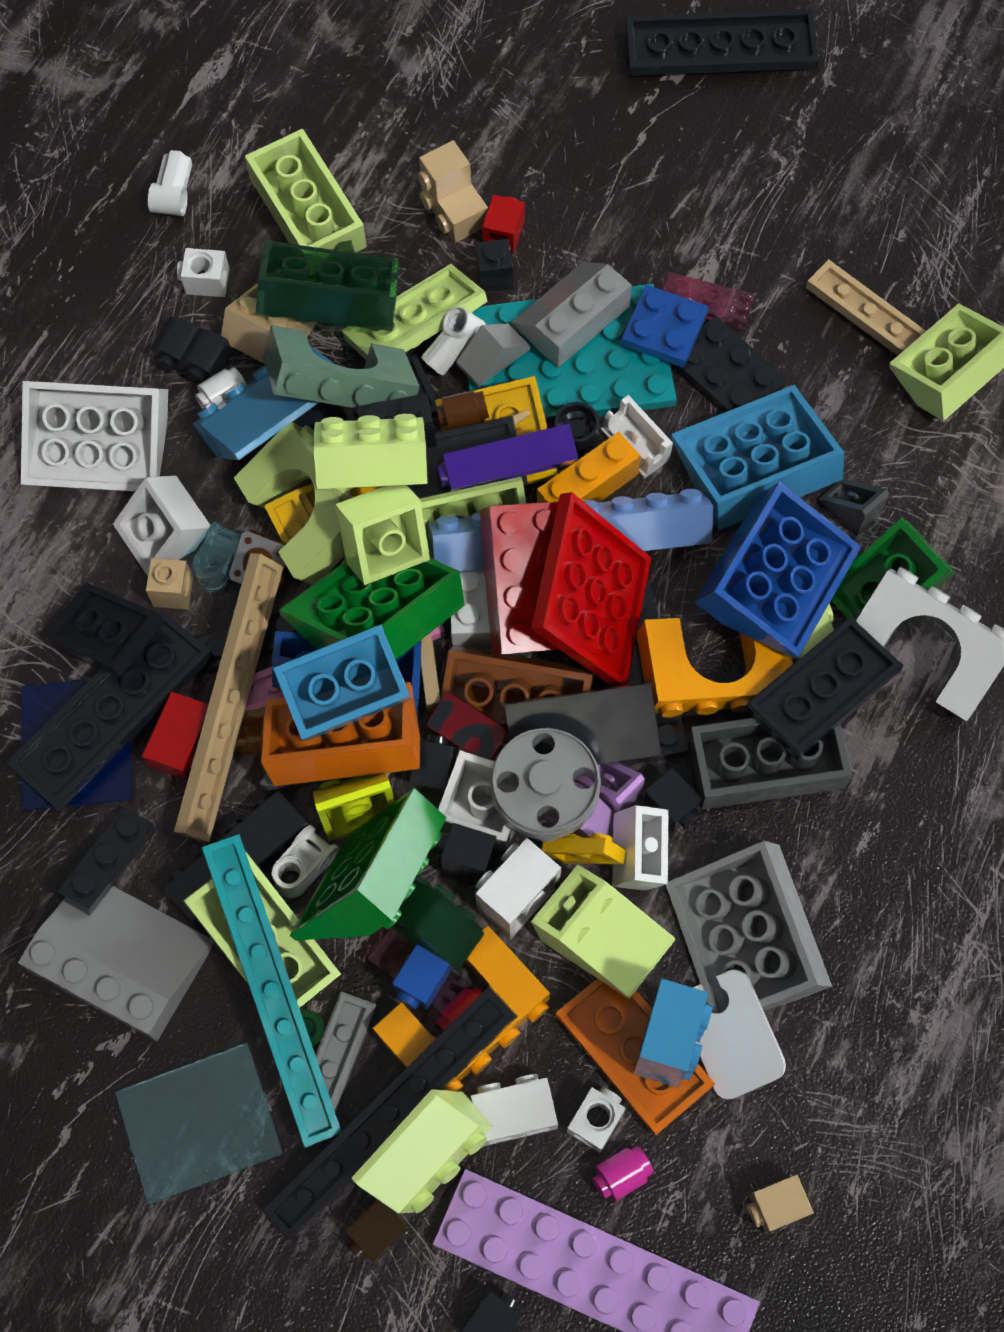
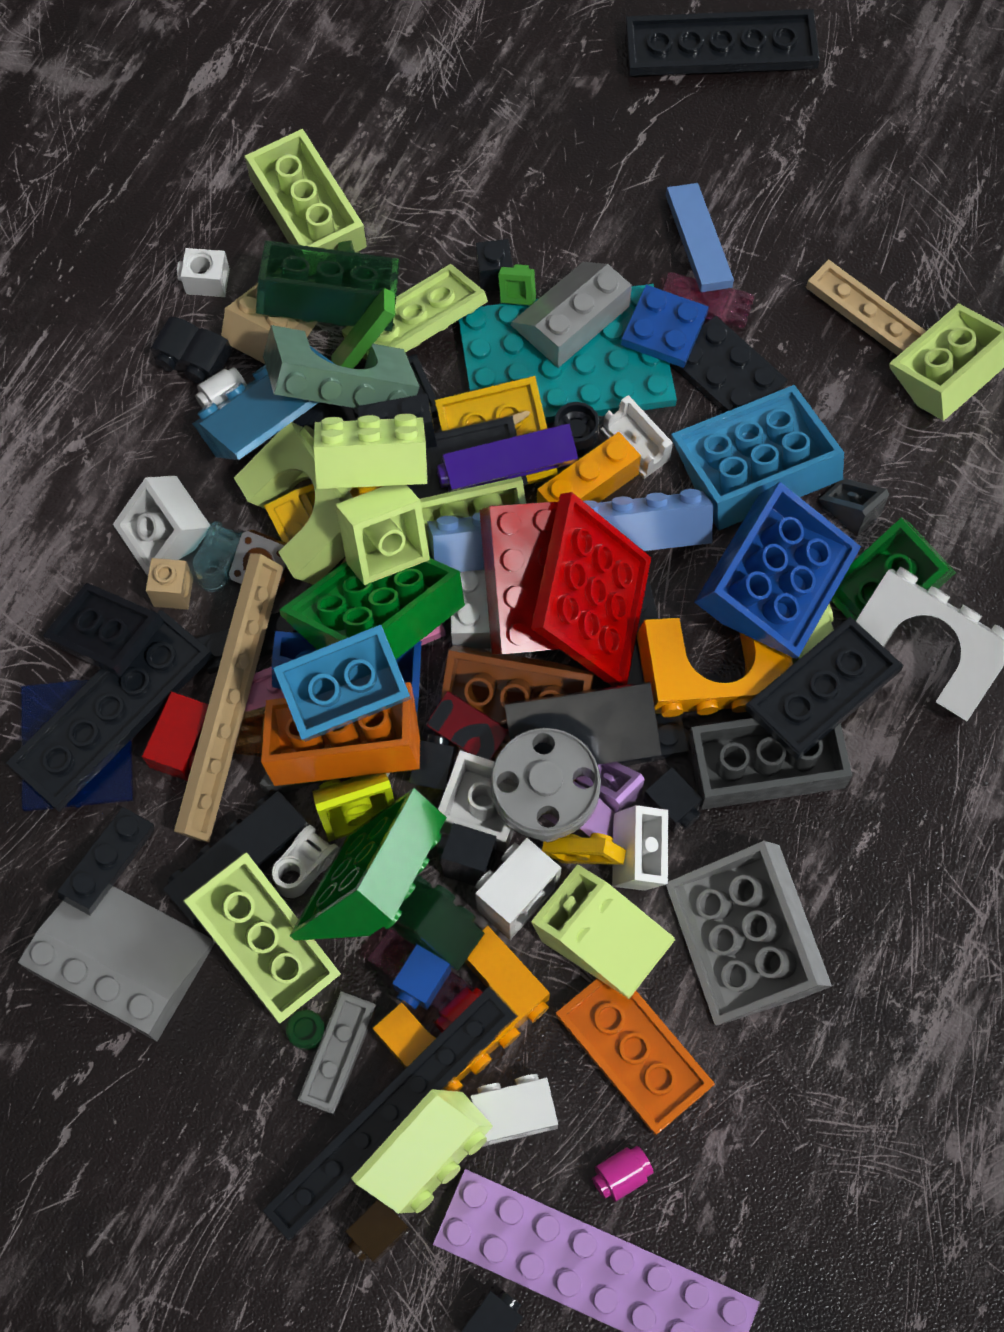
(91, 435): white slope -> none
(170, 190): white piece -> none
(198, 1123): clear light blue piece -> none
(271, 990): teal plate -> none
(366, 330): none -> bright green tile
(429, 675): tan tile -> none
(449, 192): tan brick -> none
(457, 332): white piece -> none
(462, 409): reddish brown brick -> none
(491, 351): light grey slope -> none
(504, 220): red brick -> none
(517, 285): none -> bright green tile
(596, 1136): white brick -> none
(674, 1026): dark azure brick -> none
(699, 237): none -> medium blue tile
(739, 1042): white piece -> none
(779, 1204): tan brick -> none

